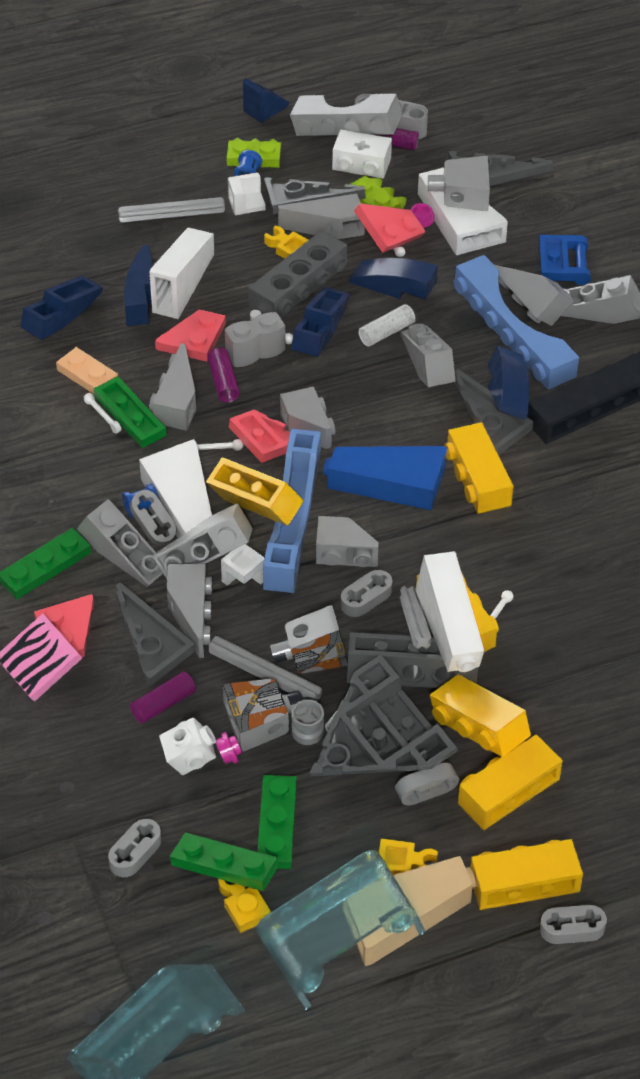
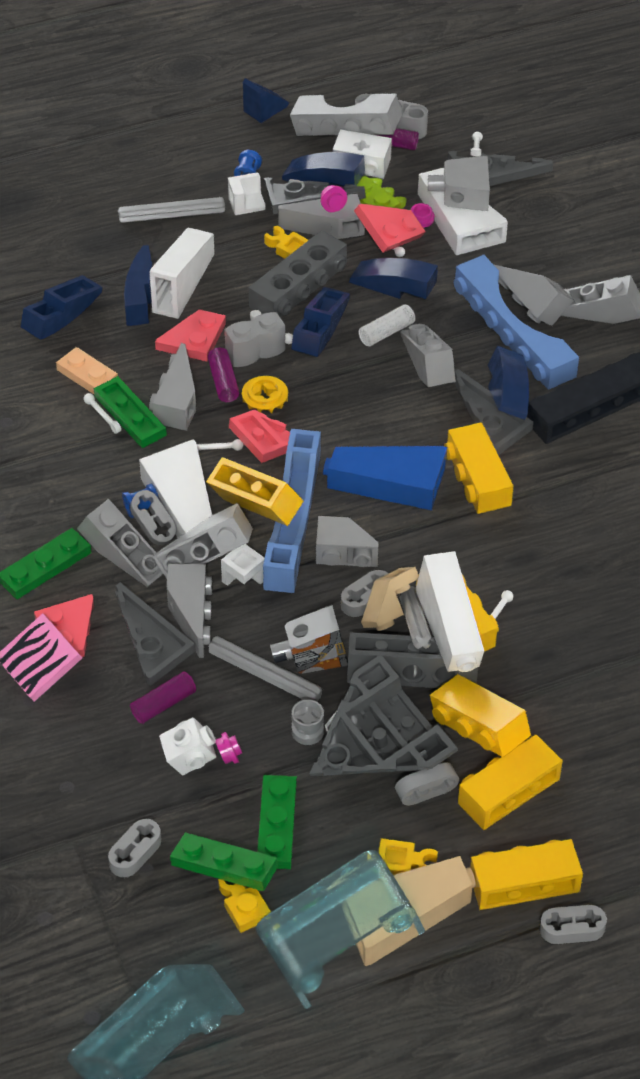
(258, 711): torso -> none
(268, 150): lime plate -> none
(272, 386): none -> yellow gear
(306, 411): light grey slope -> none
(329, 167): none -> dark blue slope
(333, 198): none -> dark pink plate
(383, 602): none -> tan slope
(477, 137): none -> white hinge
(555, 262): blue plate -> none

